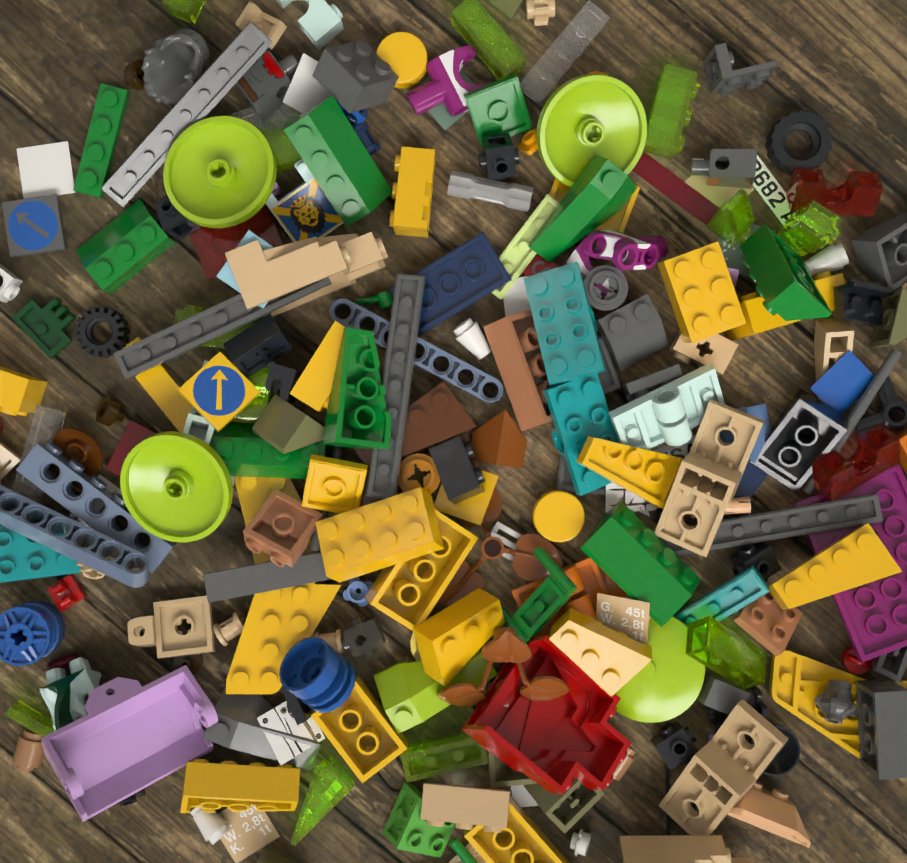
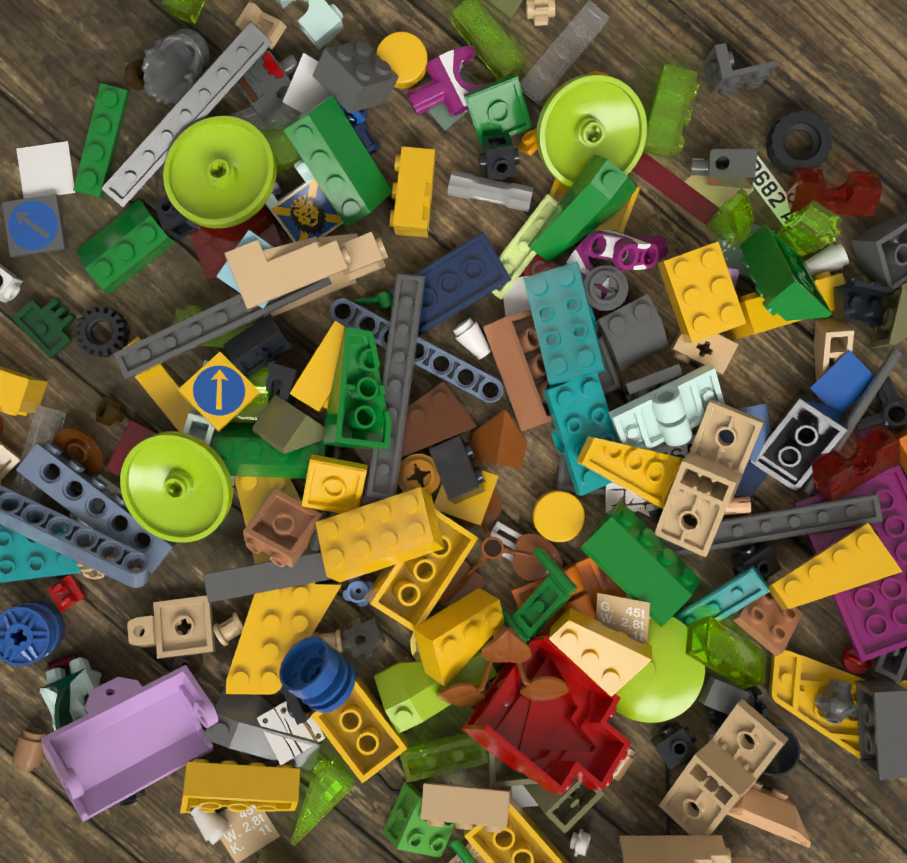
(30, 718): clear neon green tile -> none

